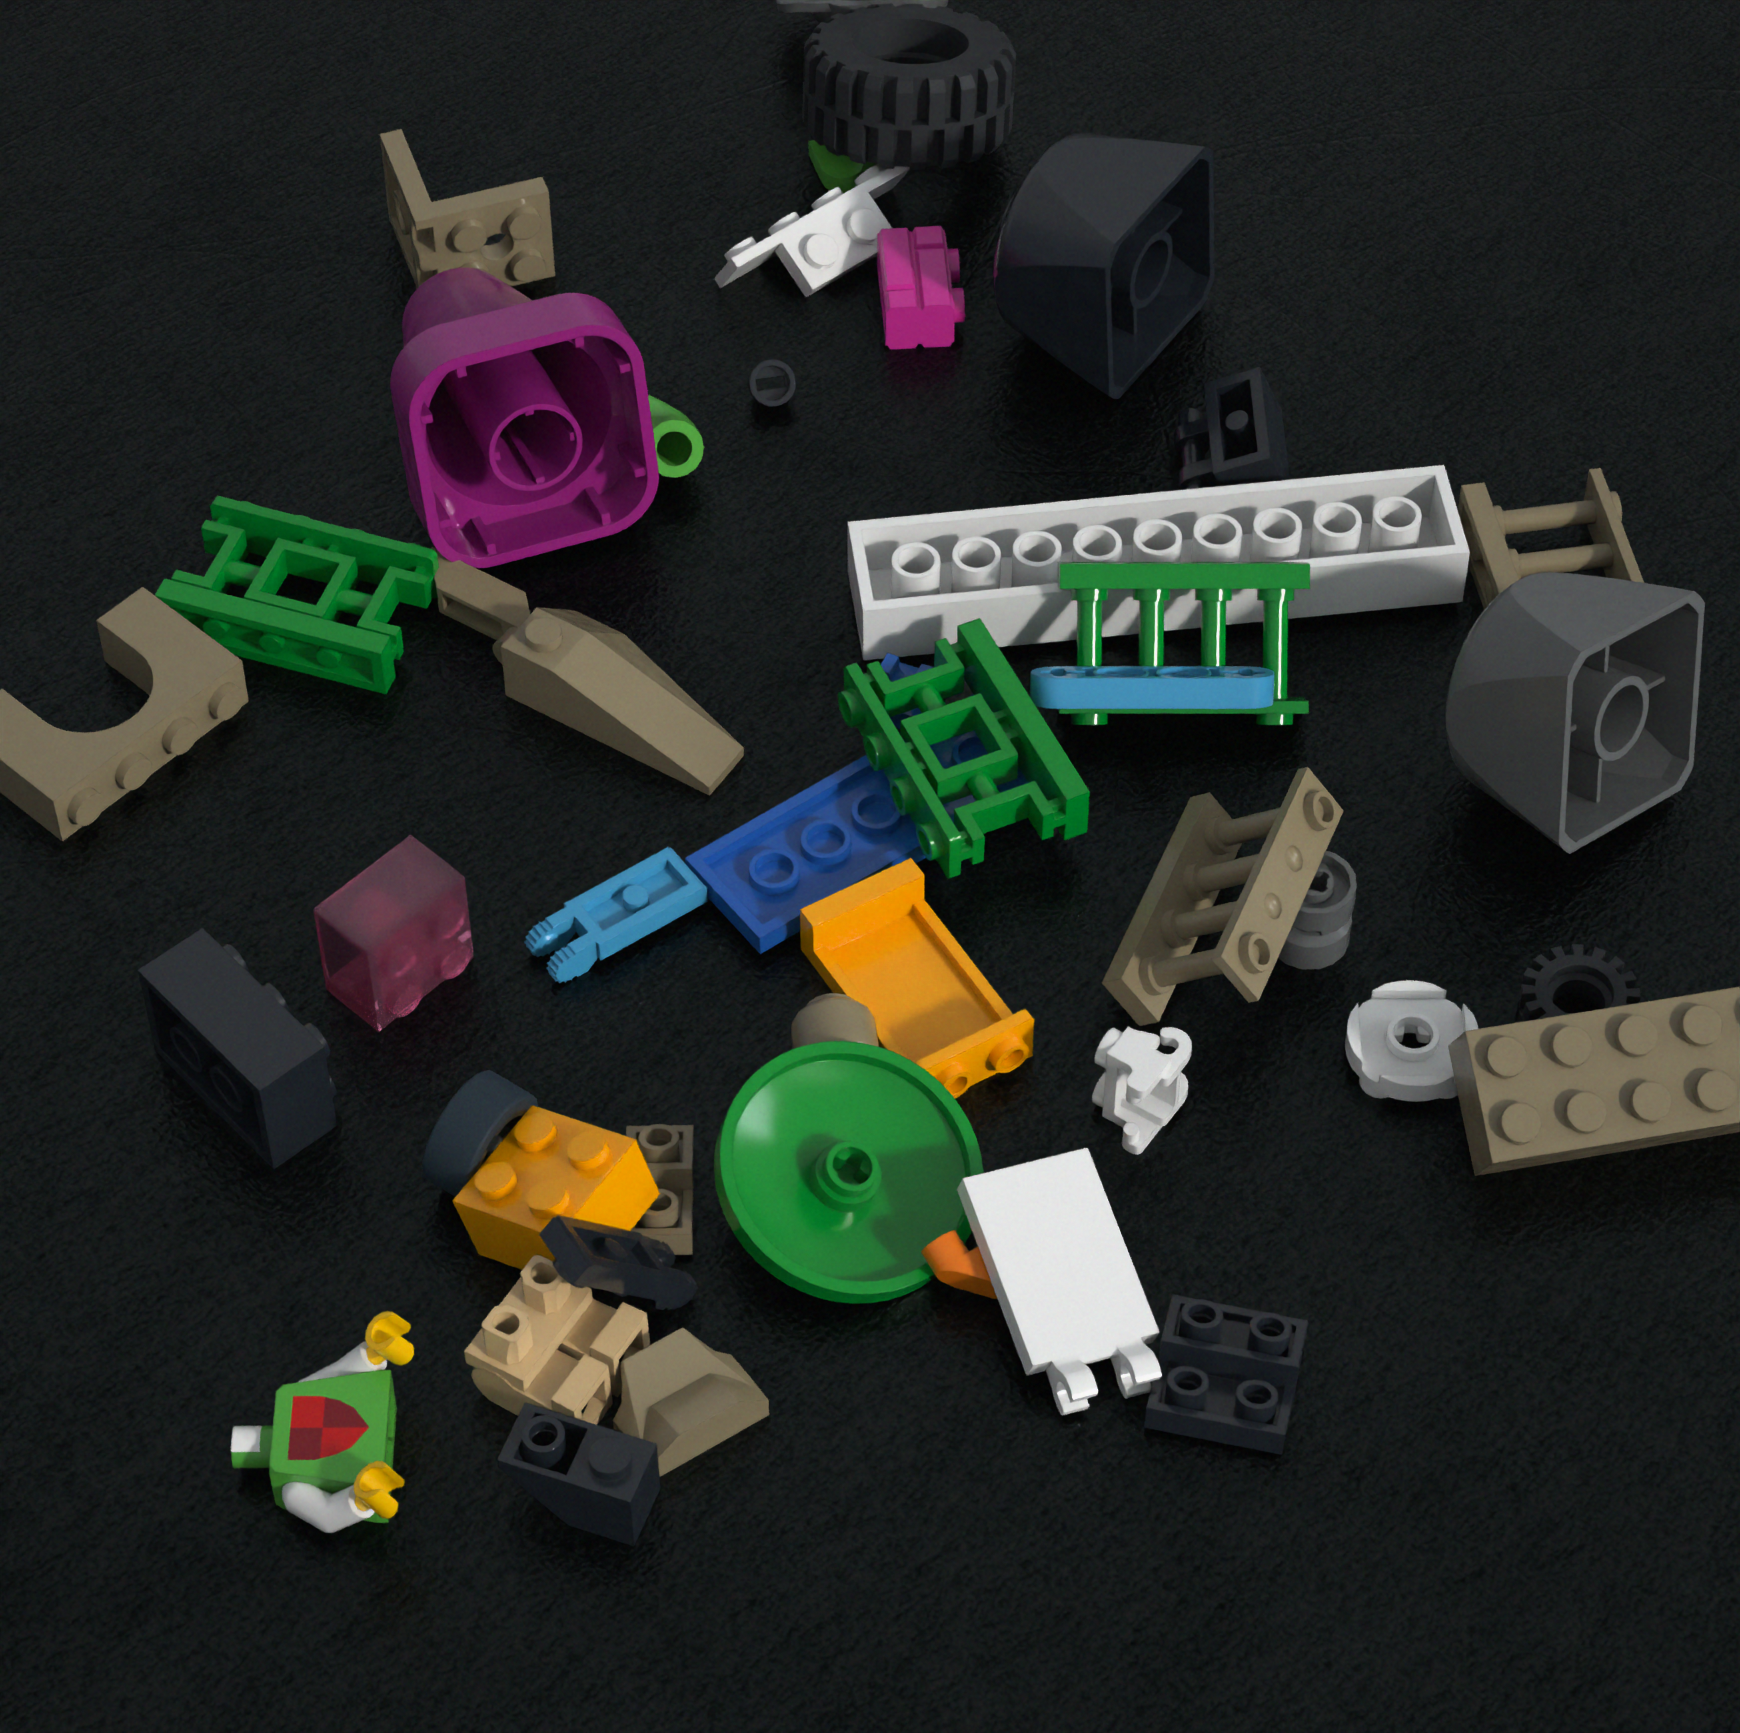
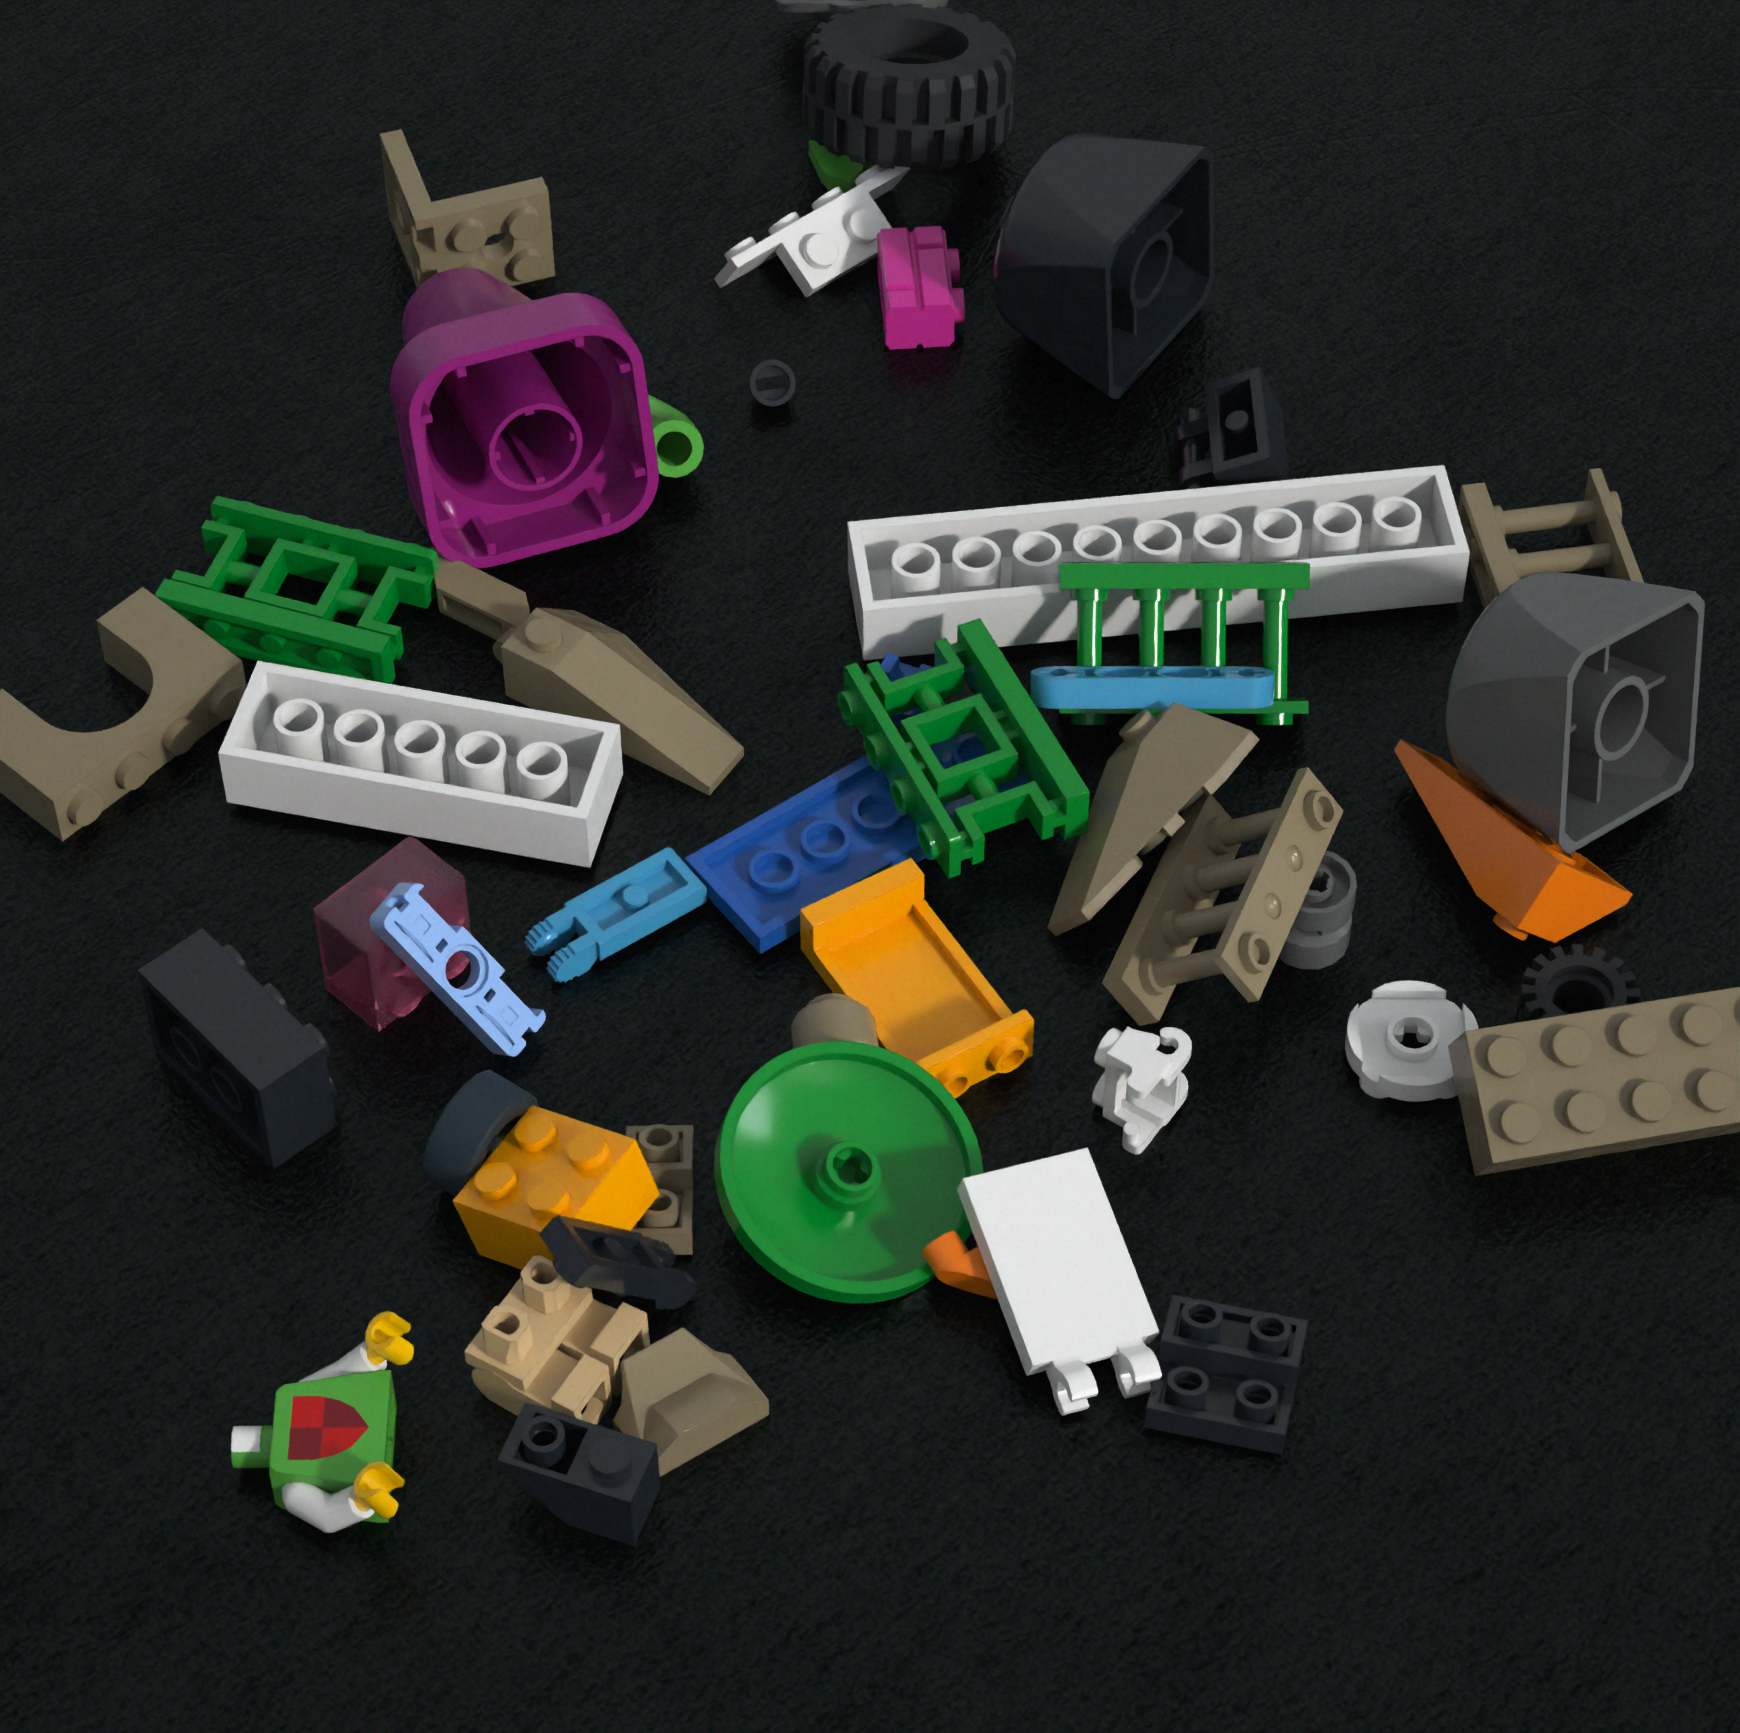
(422, 763): none -> white brick
(425, 947): none -> light blue piece
(1145, 784): none -> dark tan wedge
(1508, 861): none -> orange wedge

